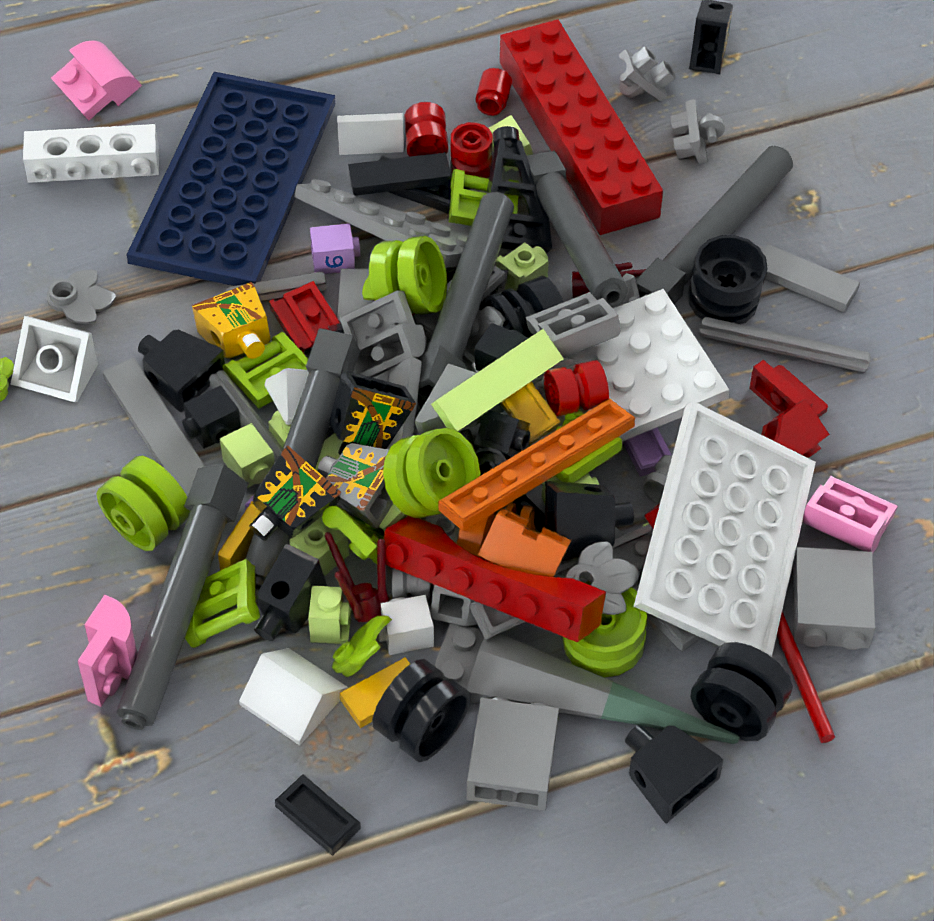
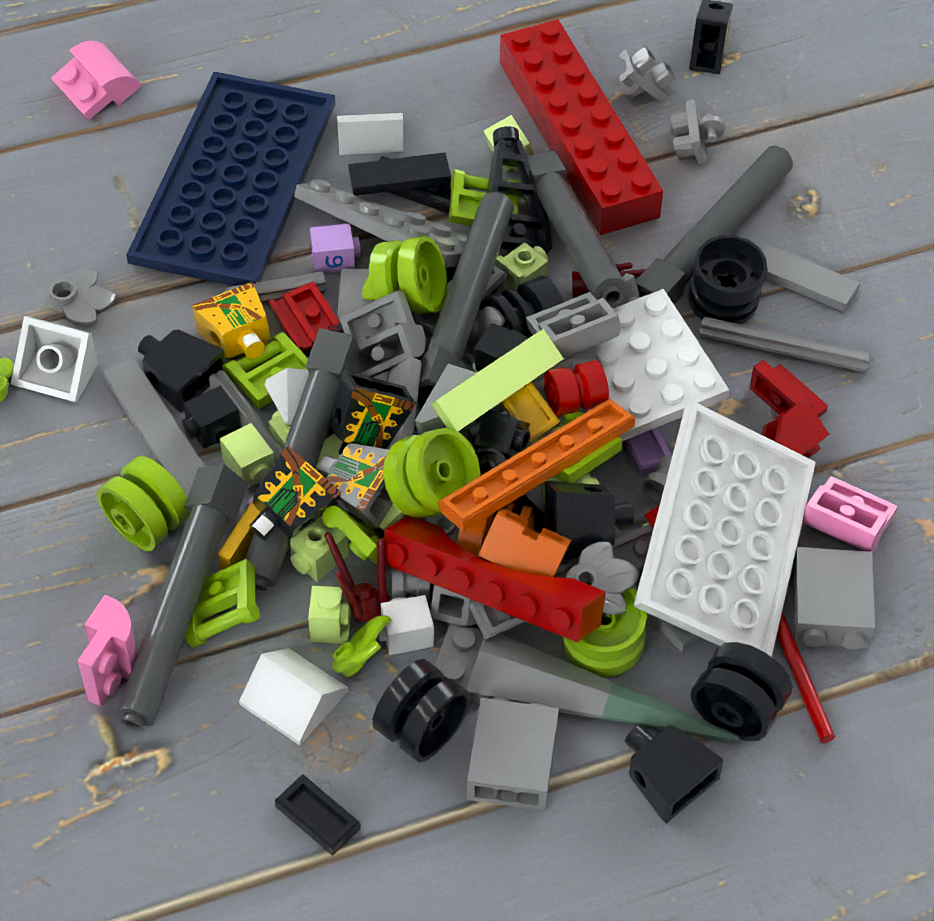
(91, 153): white brick -> none
(287, 592): black torso -> none
(364, 696): yellow tile -> none
(425, 129): red wheel -> none
(471, 149): red wheel -> none
(493, 91): red brick -> none

